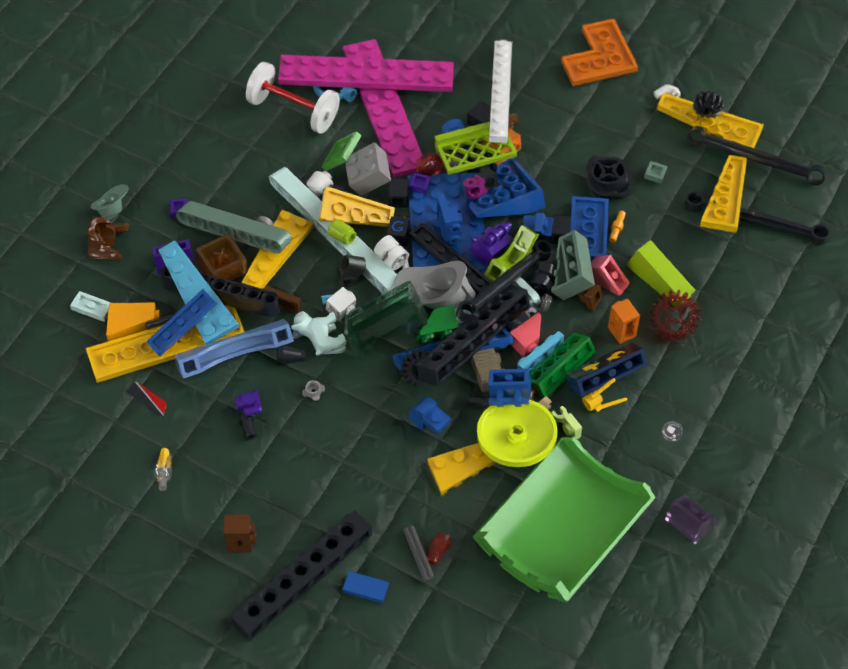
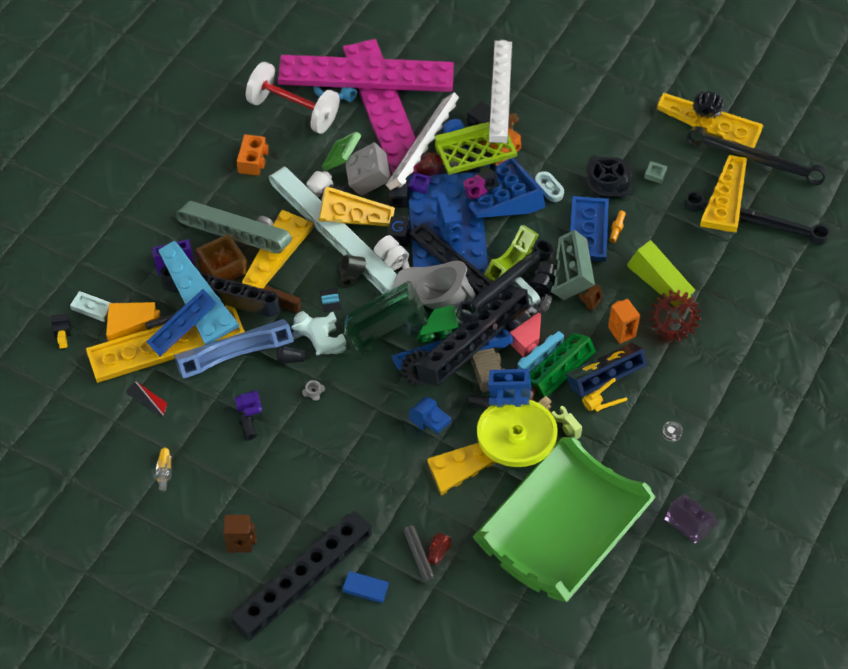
(61, 328): none -> black piece
(102, 238): reddish brown hair -> none
(110, 203): sand green piece -> none
(175, 205): dark purple tile -> none
(252, 155): none -> orange brick
(341, 232): lime brick -> none
(341, 303): white brick -> none
(426, 136): none -> white plate
(491, 242): dark purple brick -> none
(540, 224): blue brick -> none
(551, 187): none -> light aqua plate
(560, 227): black brick -> none
(607, 56): orange plate -> none
(609, 275): coral slope -> none
(668, 89): white arm -> none

